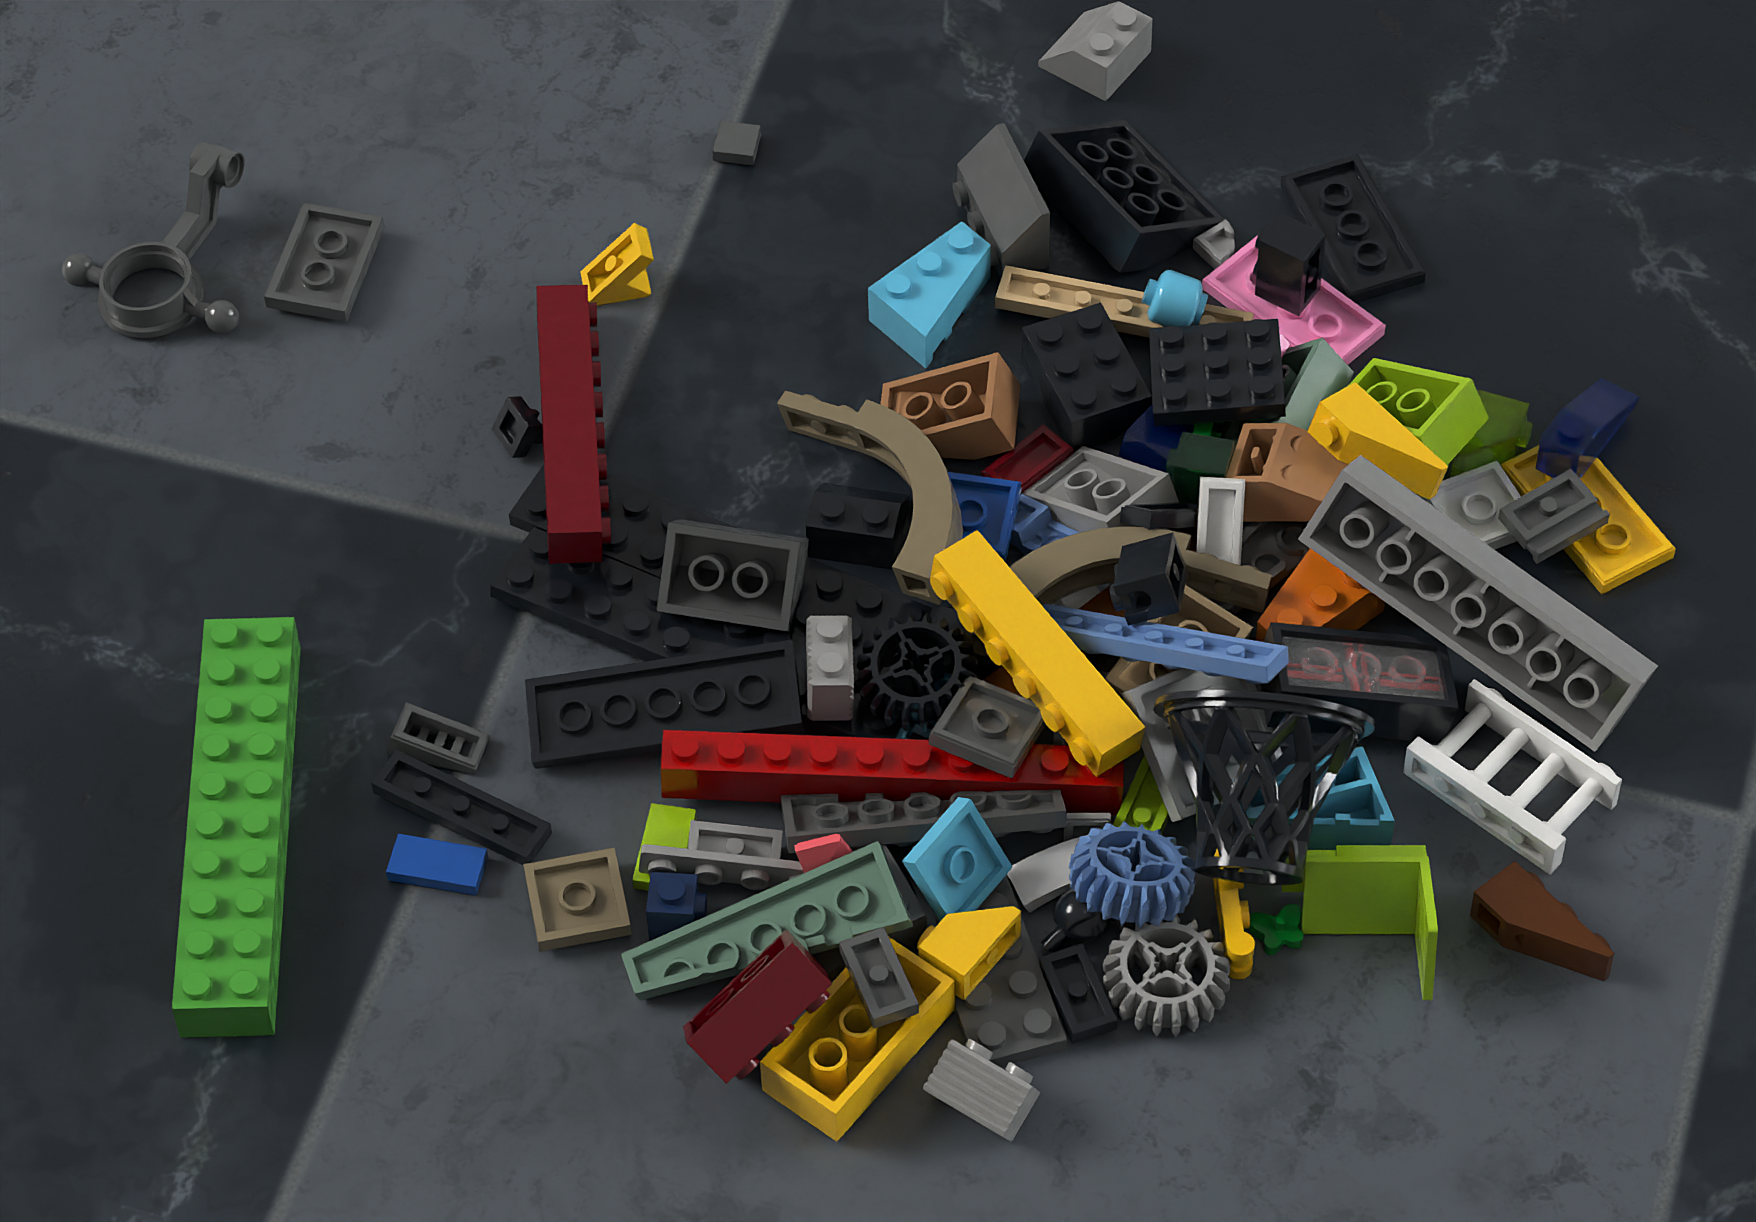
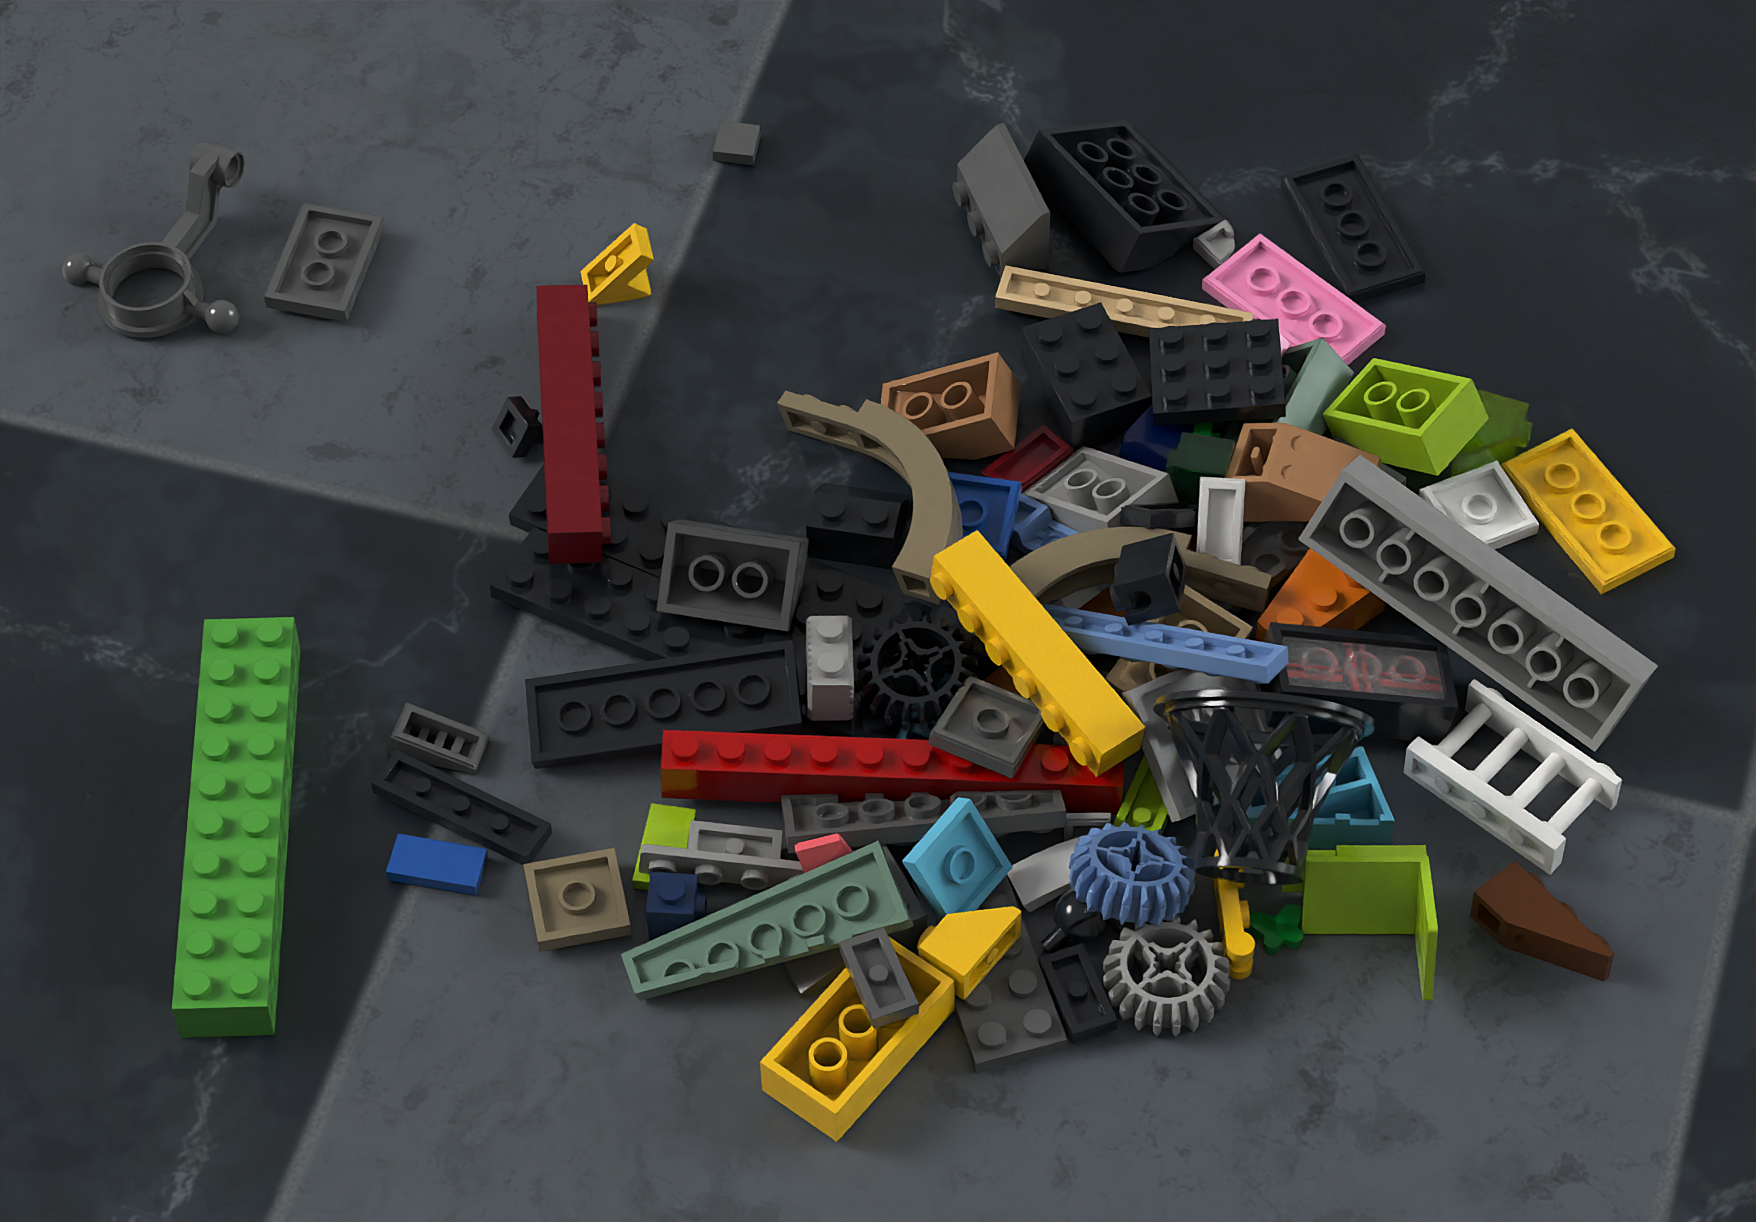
(758, 1008): dark red brick -> none
(930, 291): medium azure wedge -> none
(982, 1089): light grey brick -> none
(1101, 49): light grey slope -> none
(1175, 299): medium azure head -> none
(1289, 263): black brick -> none
(1357, 425): yellow slope -> none
(1553, 516): dark grey plate -> none
(1584, 428): clear blue slope -> none

